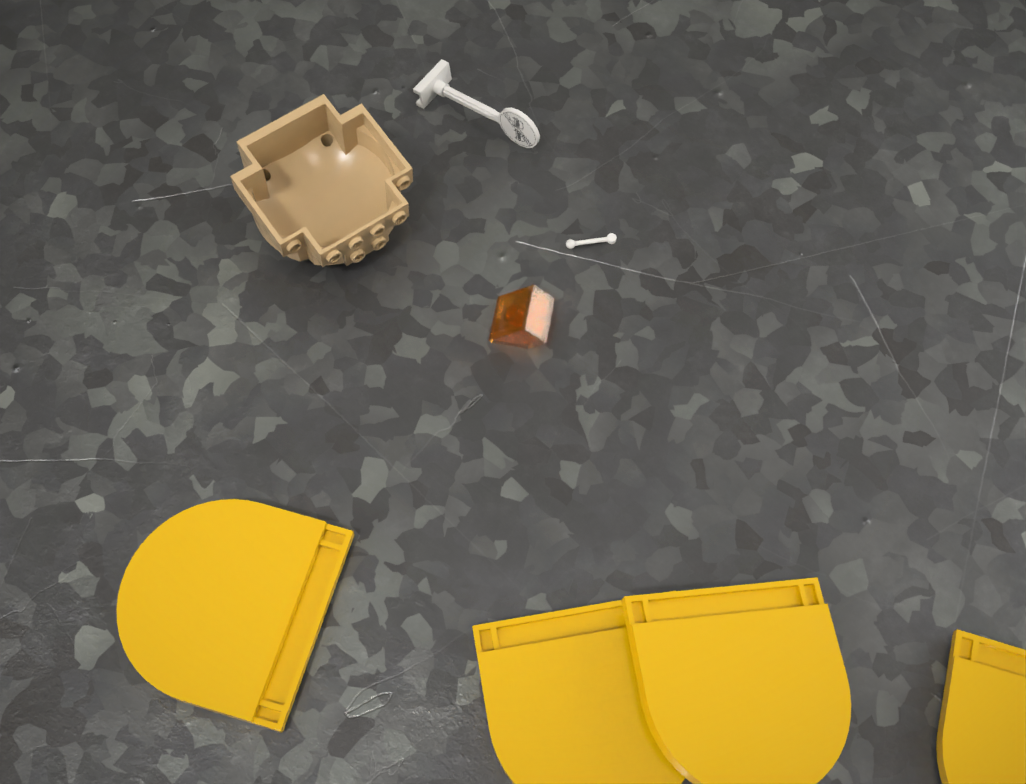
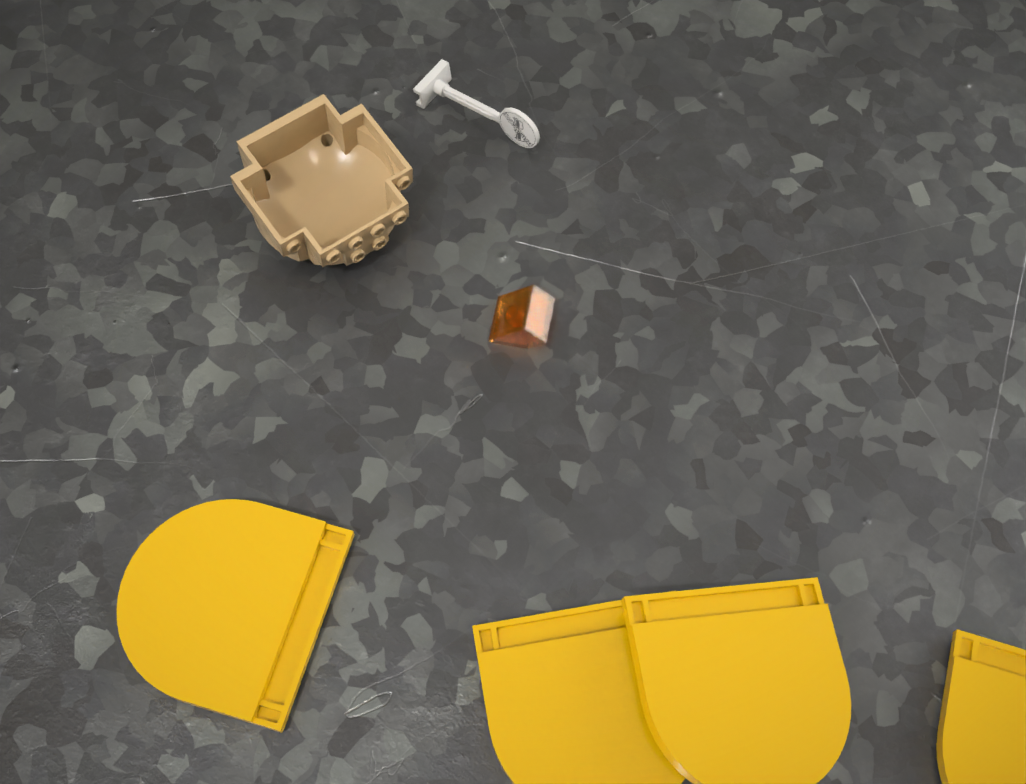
(611, 239): white hinge -> none

